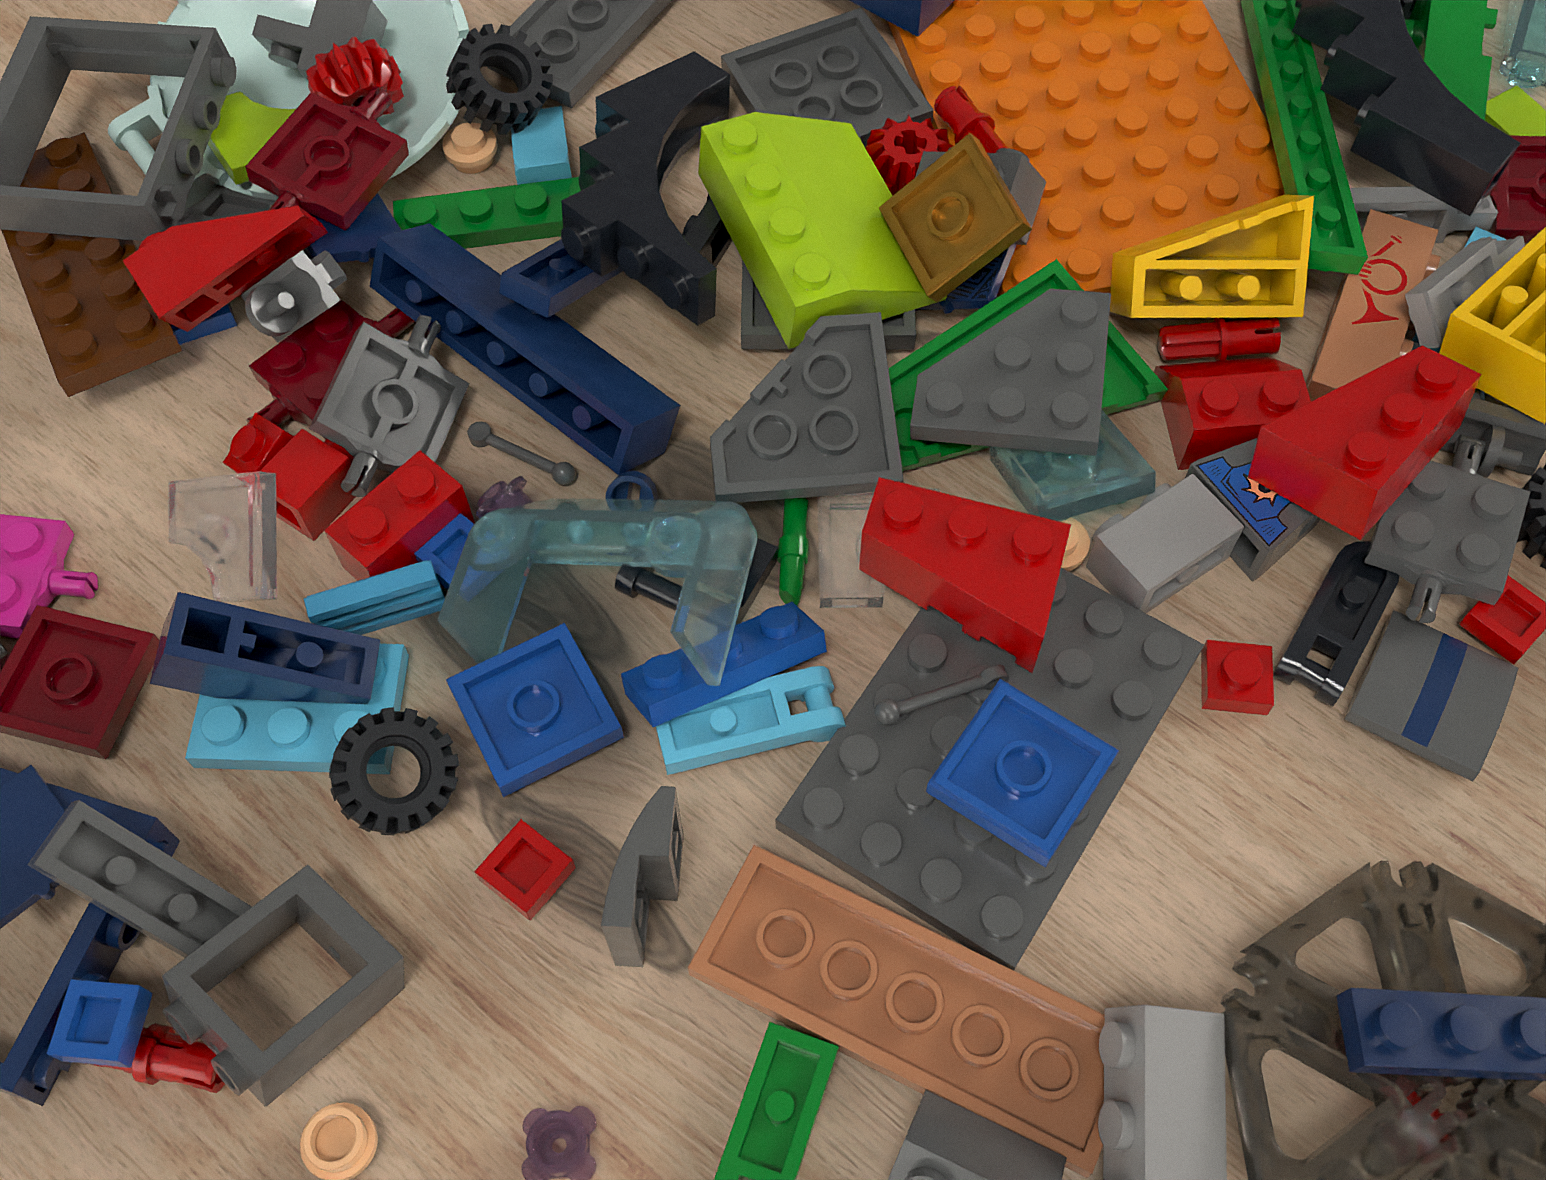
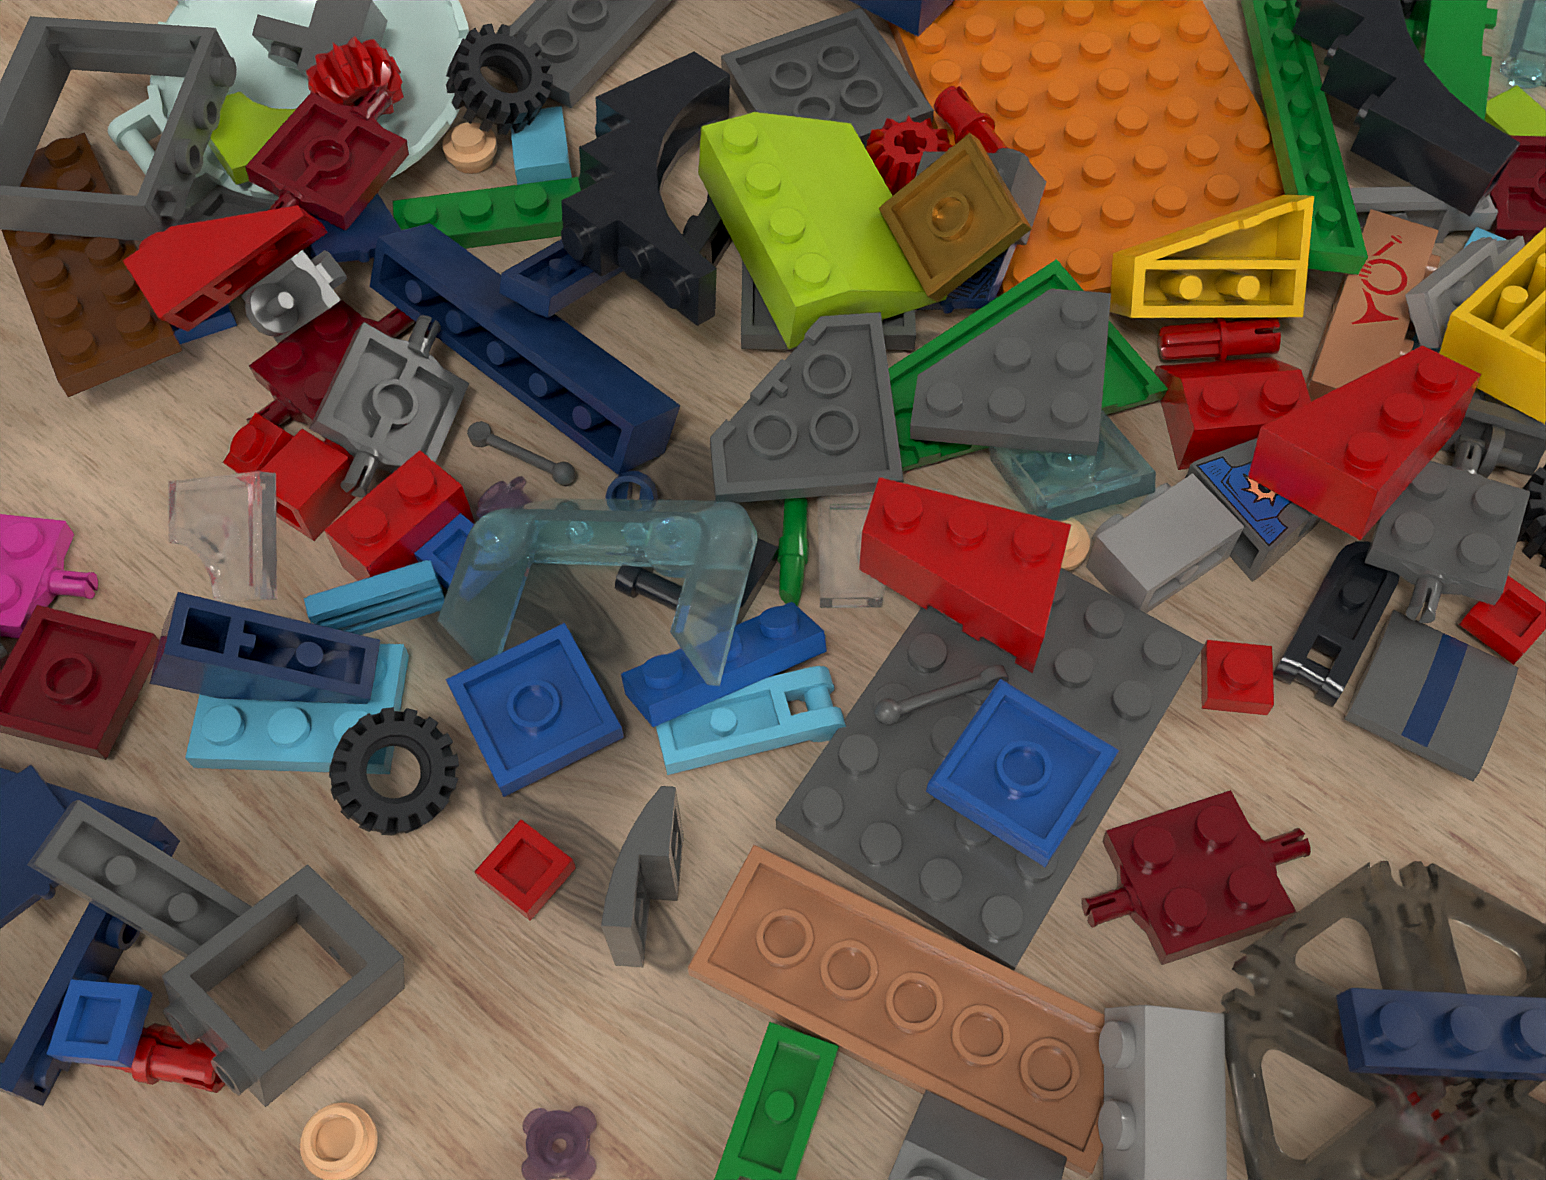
(1196, 877): none -> dark red plate

